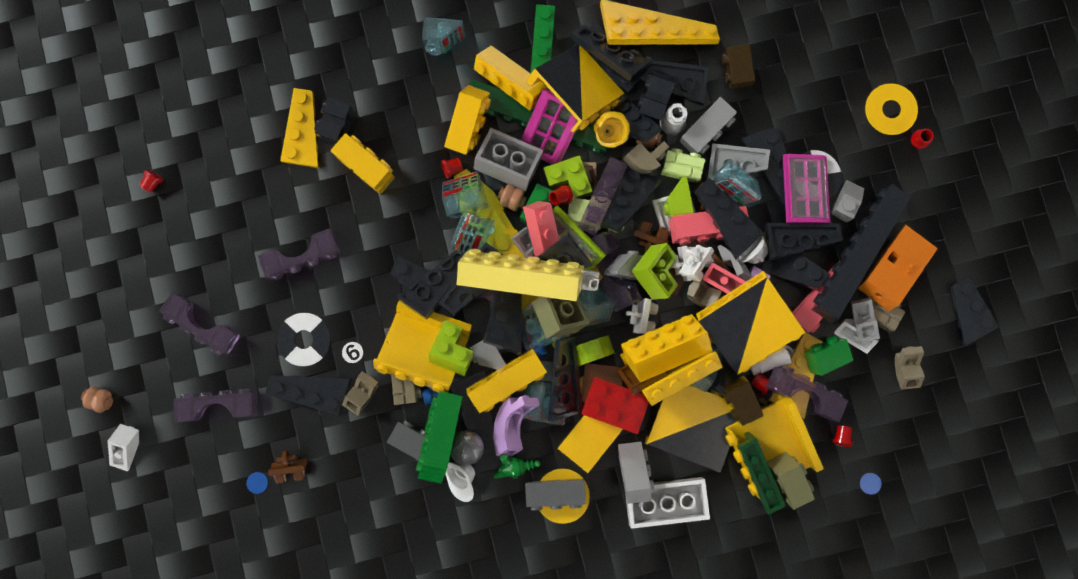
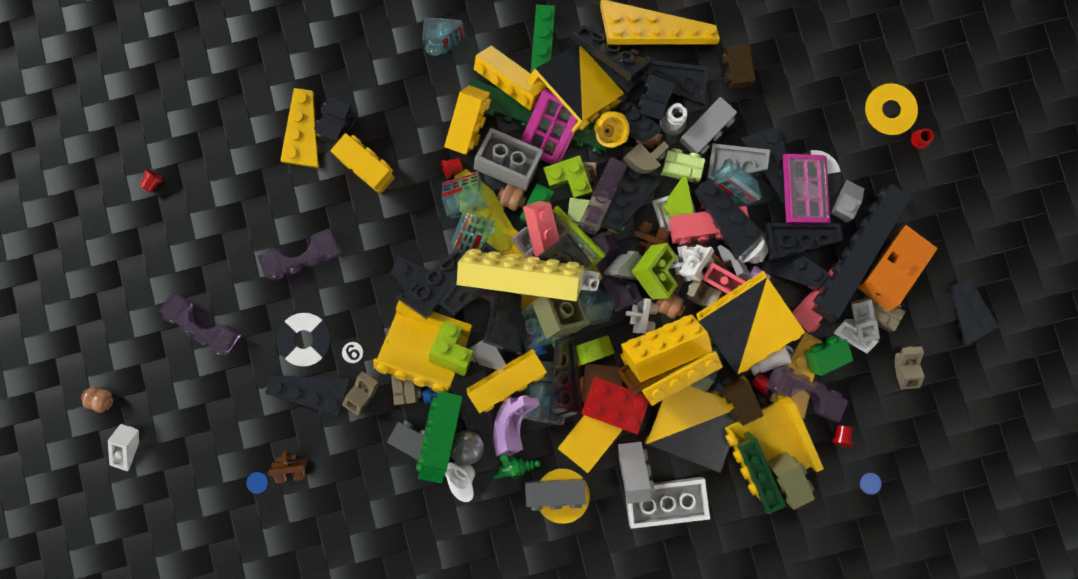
(192, 408): clear purple arch -> none
(561, 196): red piece -> none
(671, 306): none -> nougat piece

